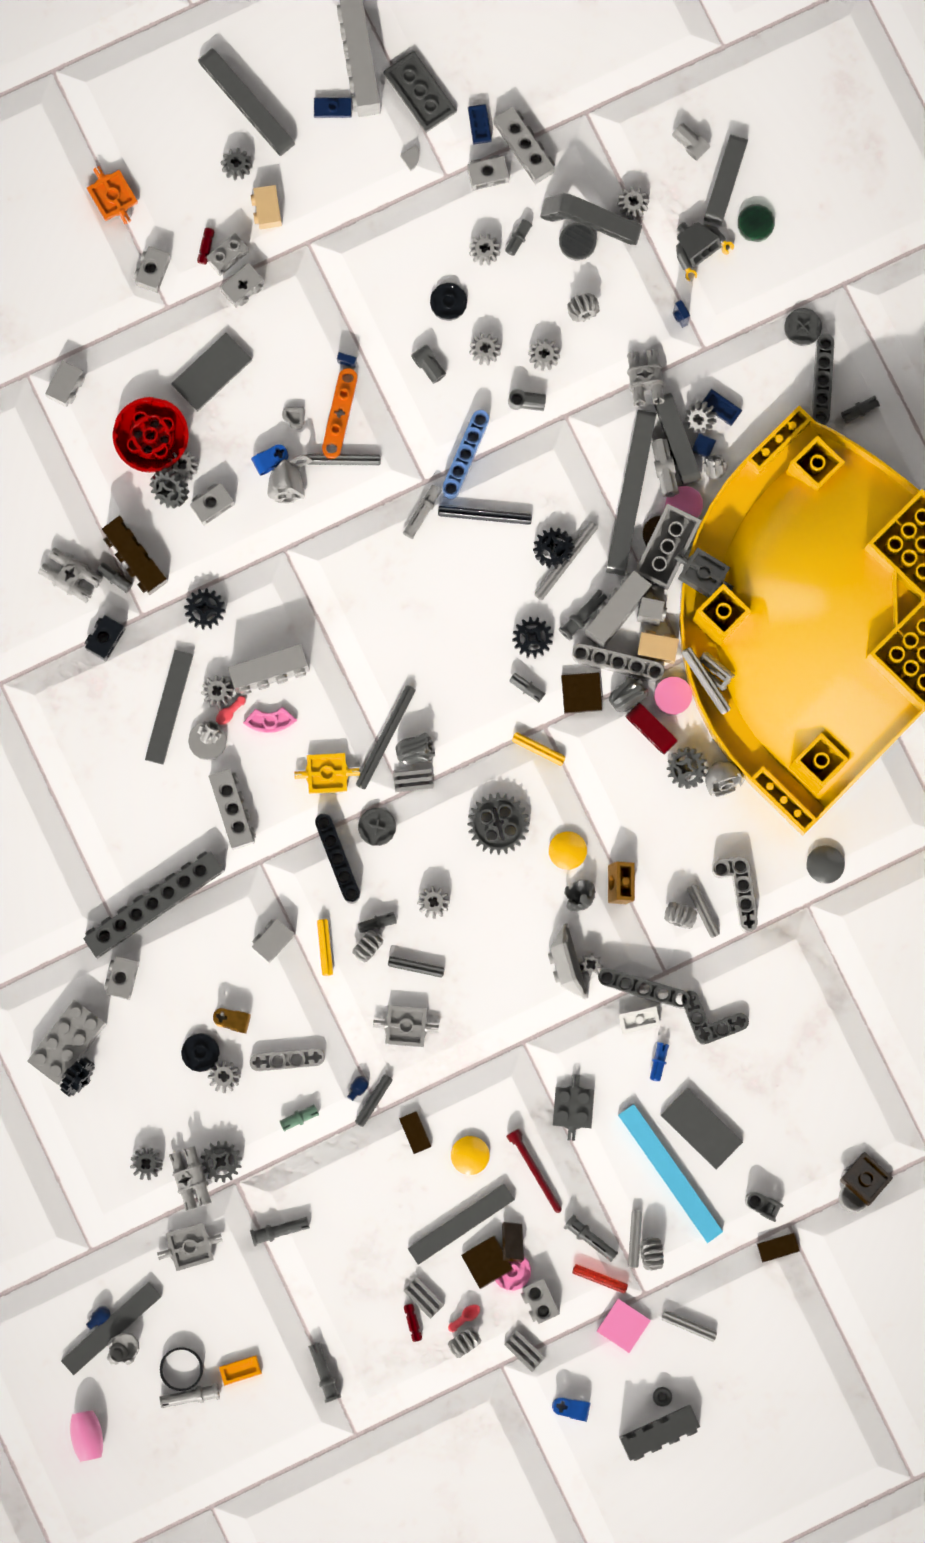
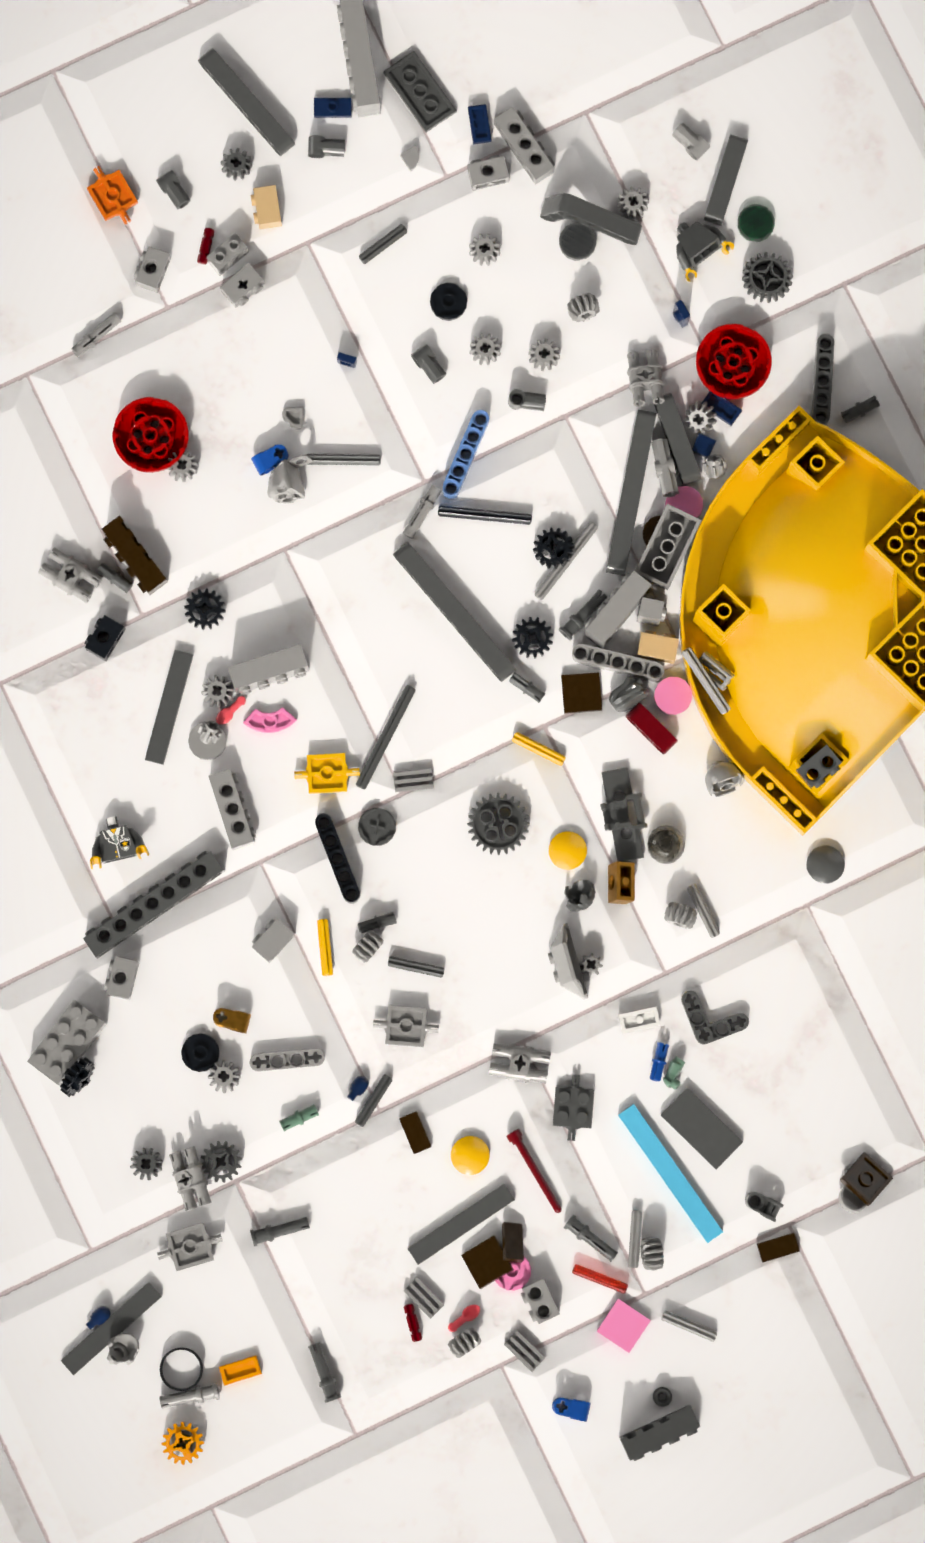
(65, 383): light grey brick -> none
(86, 1435): bright pink piece -> none
(90, 339): none -> light grey pin
(116, 844): none -> dark grey torso
(169, 488): dark grey gear -> none
(171, 186): none -> dark grey piece
(179, 1434): none -> light orange gear
(207, 514): light grey brick -> none
(211, 372): dark grey tile -> none
(320, 147): none -> dark grey piece
(343, 401): orange piece -> none
(382, 244): none -> dark grey axle
(415, 749): dark grey piece -> none
(440, 901): light grey gear -> none
(454, 612): none -> dark grey beam
(518, 237): dark grey axle -> none
(528, 1056): none -> light grey pin
(617, 817): none -> dark grey piece
(636, 982): dark grey beam -> none
(666, 844): none -> clear smoke cylinder
(673, 1071): none -> sand green arm
(684, 775): dark grey gear -> none
(703, 572): dark grey plate -> none
(723, 342): none -> red brick
(740, 894): light grey beam -> none
(761, 274): none -> dark grey gear
(803, 327): dark grey tile -> none
(815, 763): none -> dark grey brick

